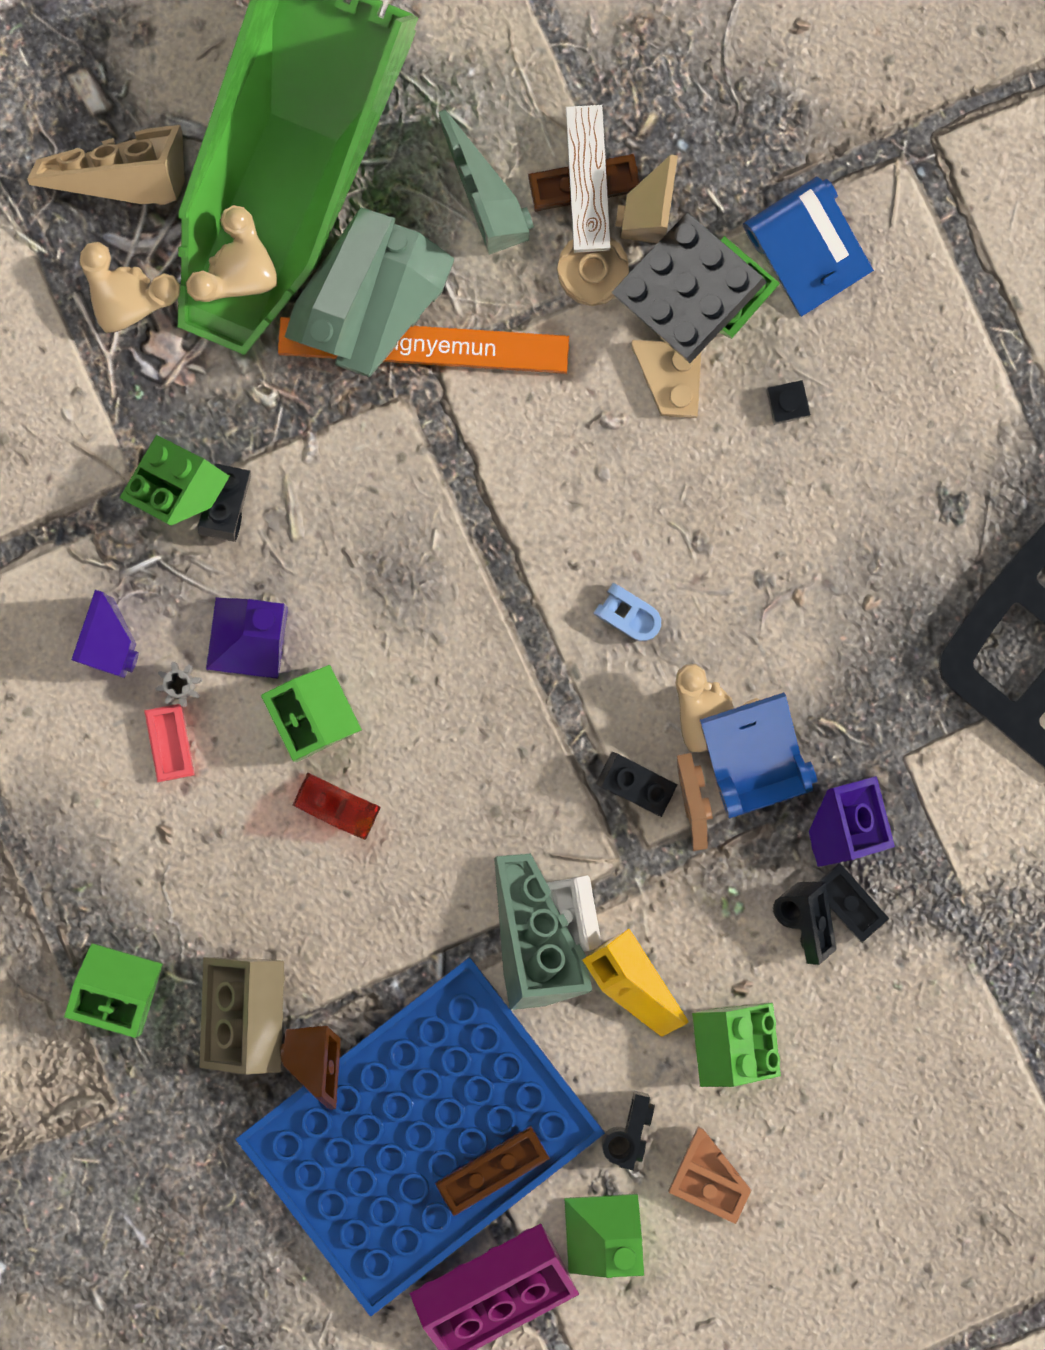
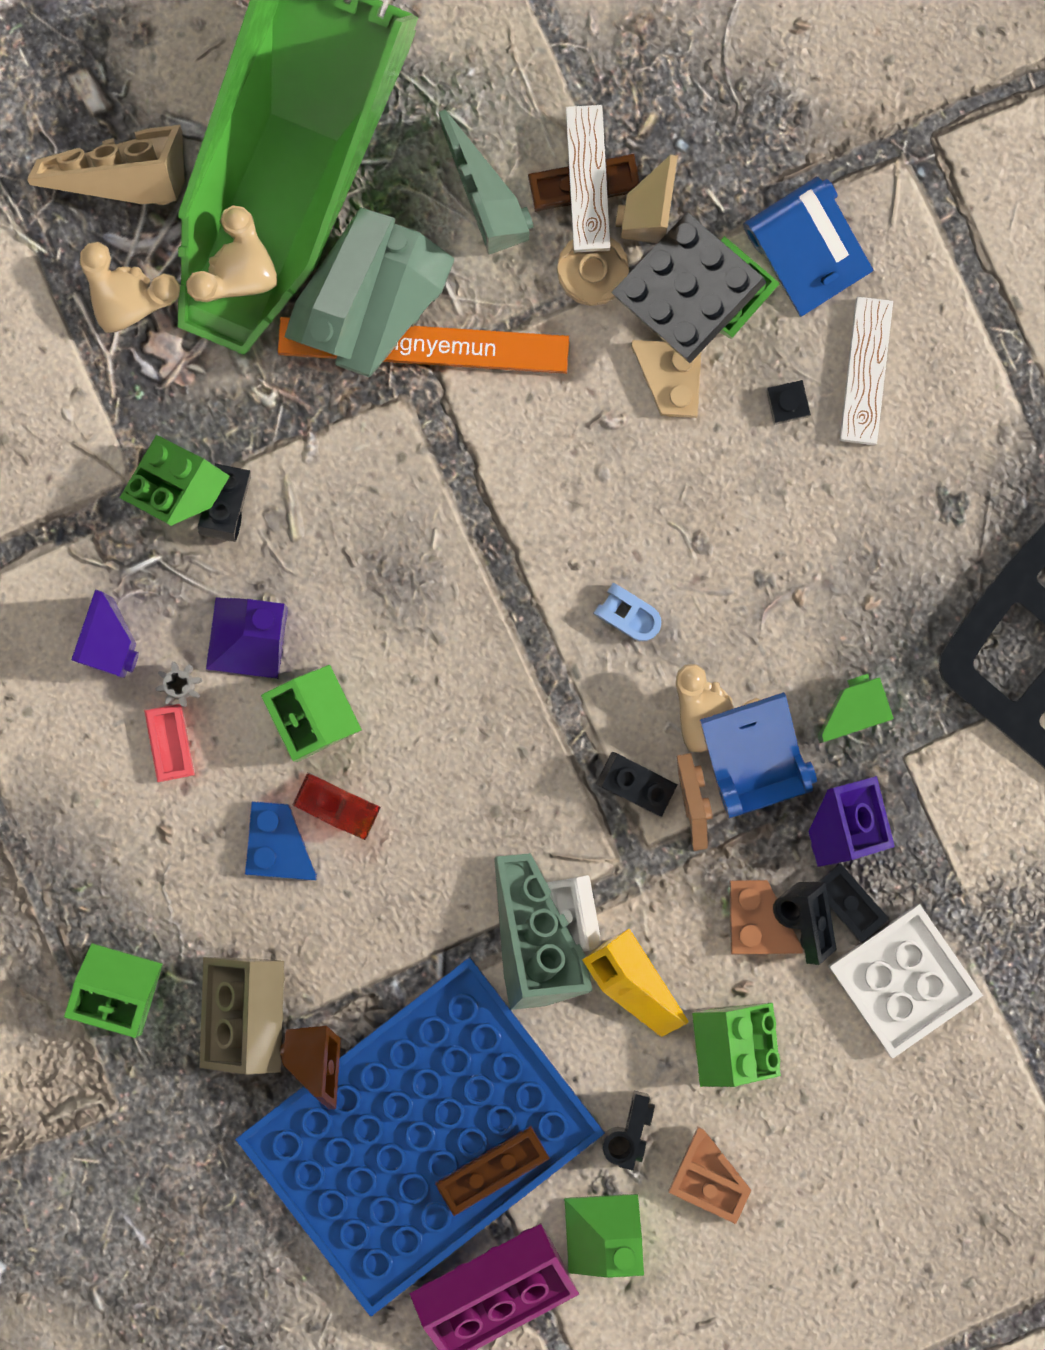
(276, 844): none -> blue wing
(753, 921): none -> nougat wing
(856, 709): none -> bright green slope
(866, 371): none -> white tile
(905, 981): none -> white plate

